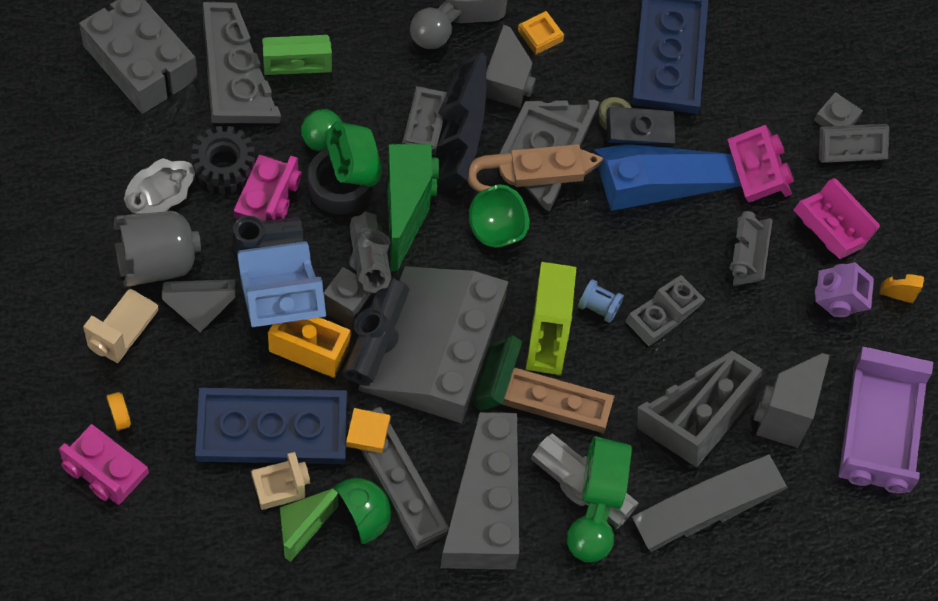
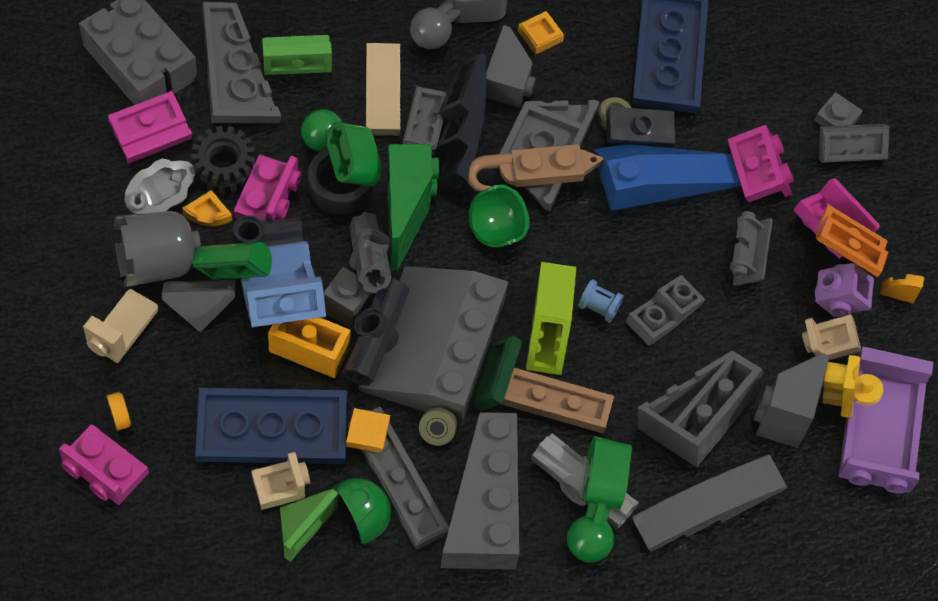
(150, 127): none -> dark pink plate
(207, 211): none -> light orange tile
(233, 260): none -> green brick
(383, 88): none -> tan tile
(438, 426): none -> olive tile
(832, 337): none -> tan bracket
(845, 385): none -> yellow hips
(852, 240): none -> orange slope

